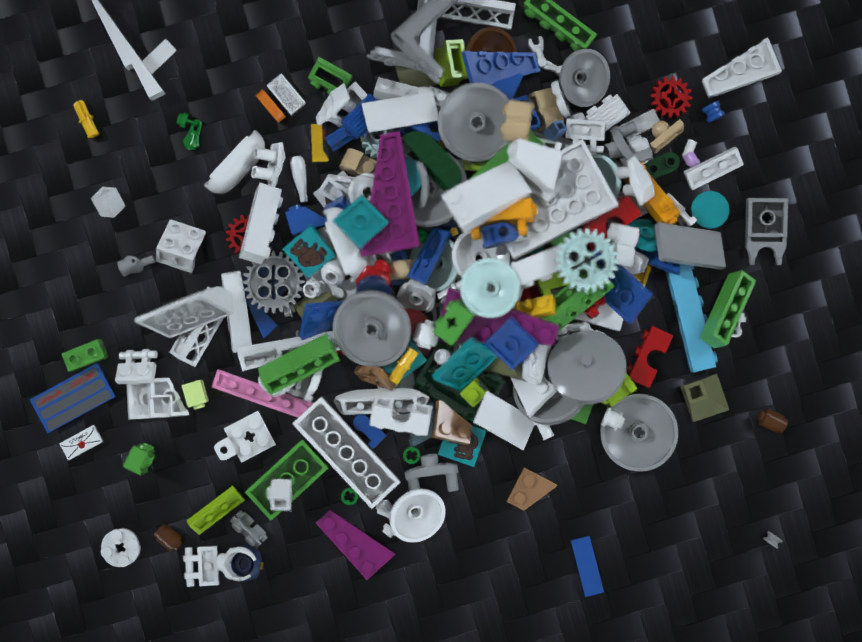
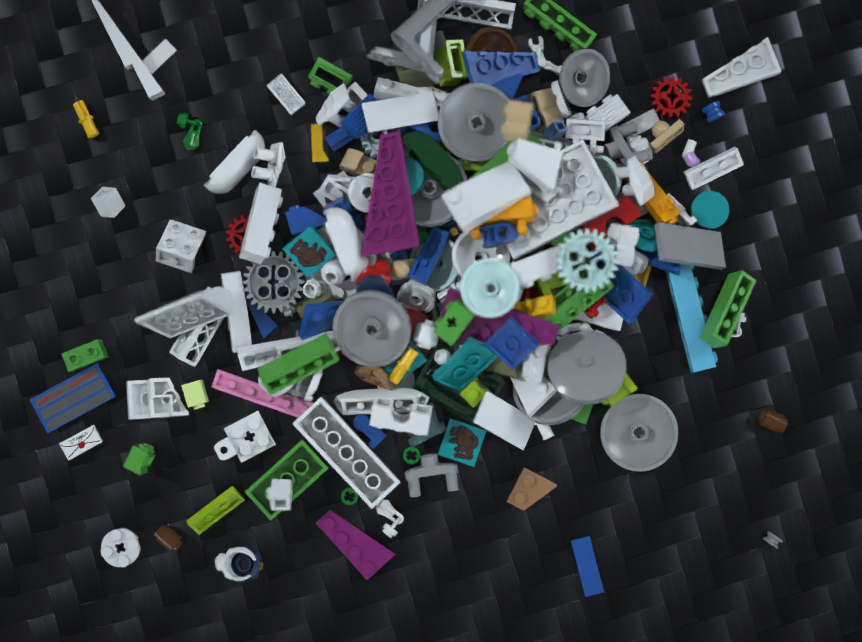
(133, 264): light grey piece -> none
(136, 372): white plate -> none
(207, 571): white plate -> none
(253, 534): light grey hinge -> none
(270, 106): orange beam -> none
(298, 171): white piece -> none
(360, 221): teal tile -> none
(422, 521): white dish -> none
(425, 185): light grey piece -> none
(450, 425): medium nougat wing -> none
(613, 419): white brick -> none
(640, 371): red arch -> none
(662, 166): dark green plate -> none
(704, 397): olive slope -> none
(764, 234): light grey brick -> none

